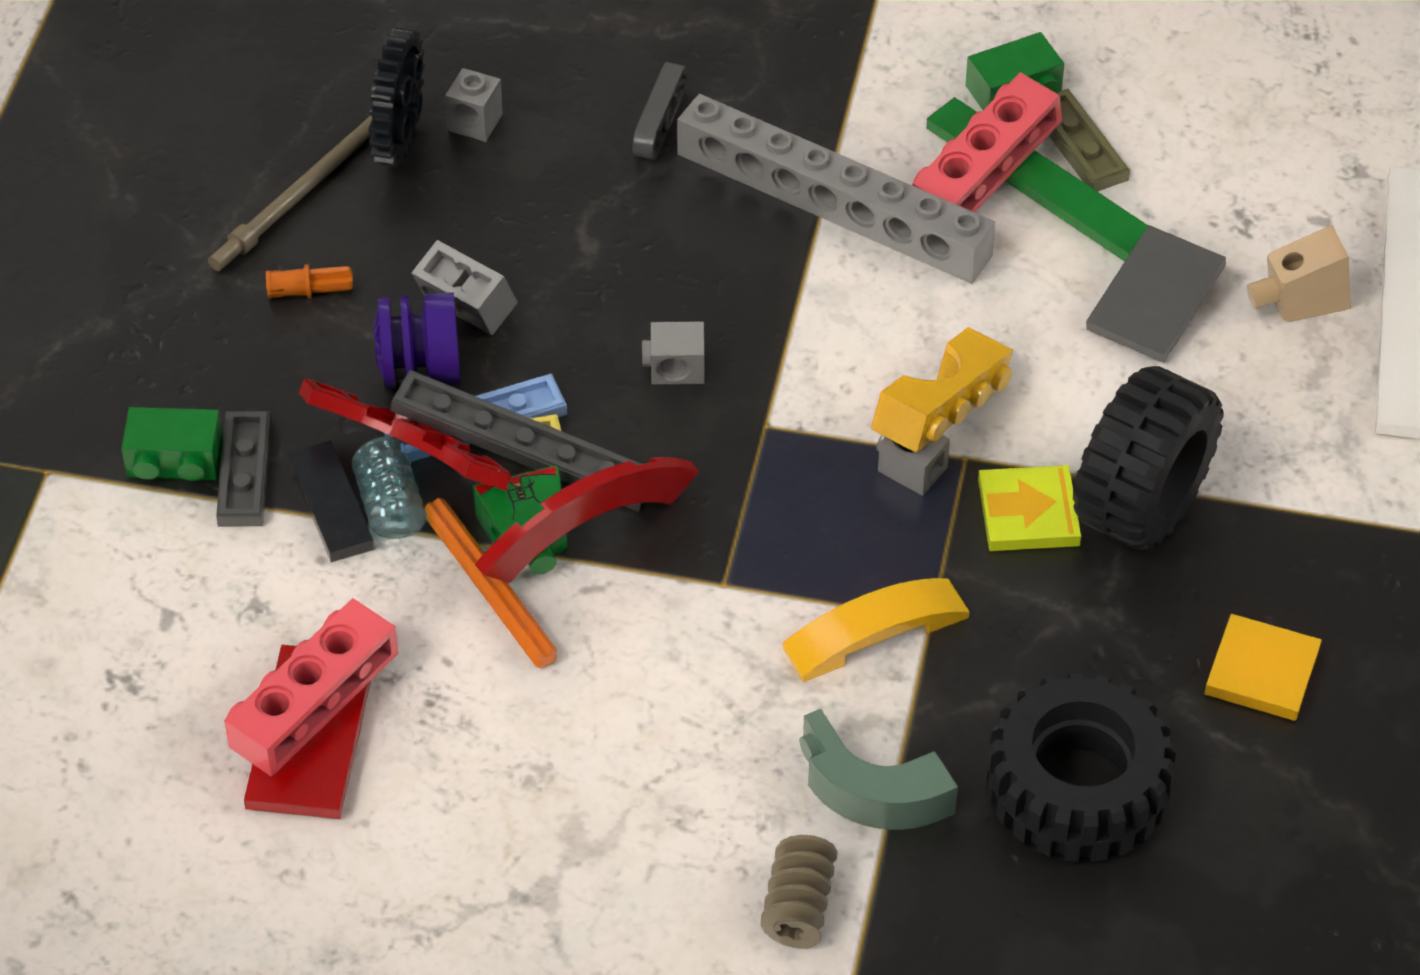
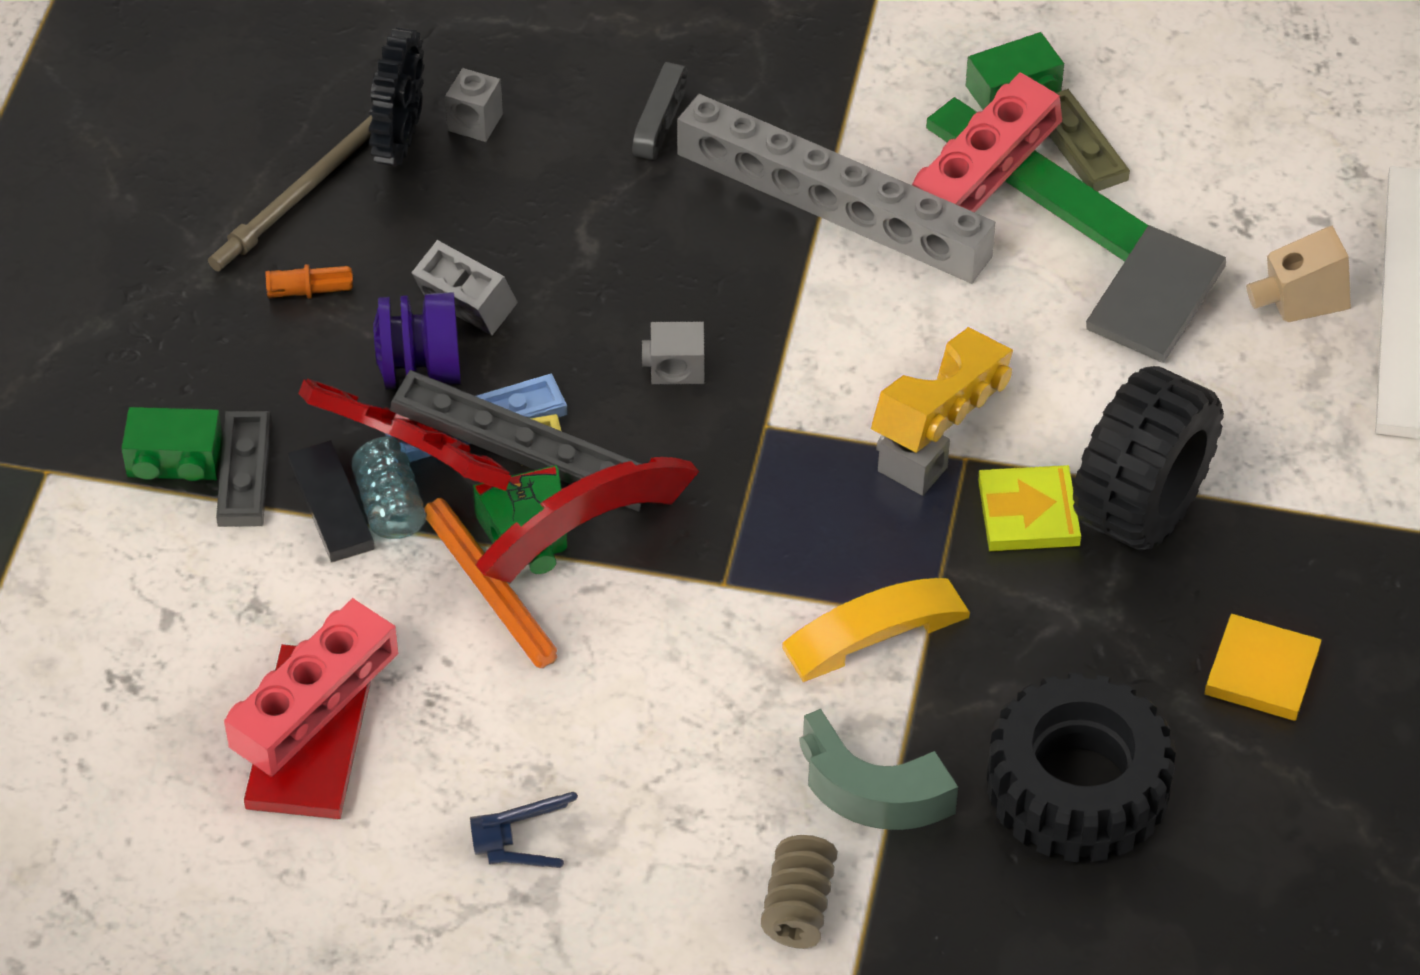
(494, 832): none -> dark blue plant

